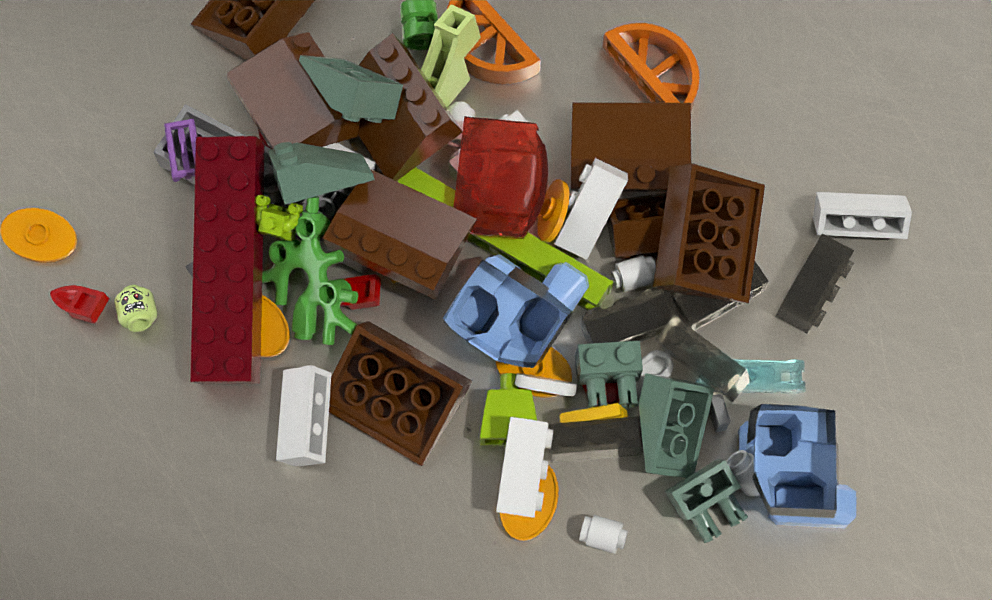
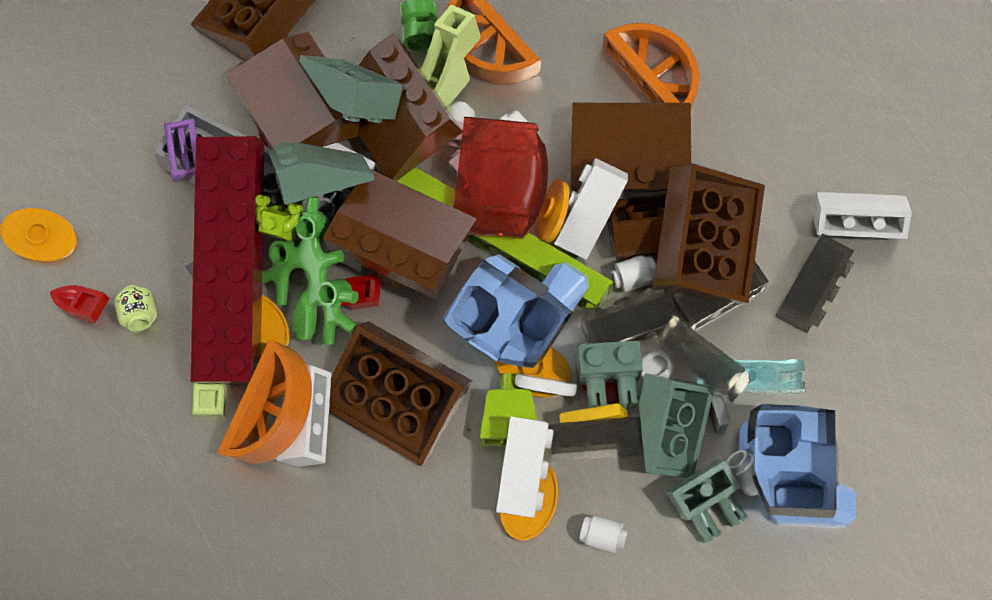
(209, 400): none -> yellowish green tile
(257, 402): none -> orange window

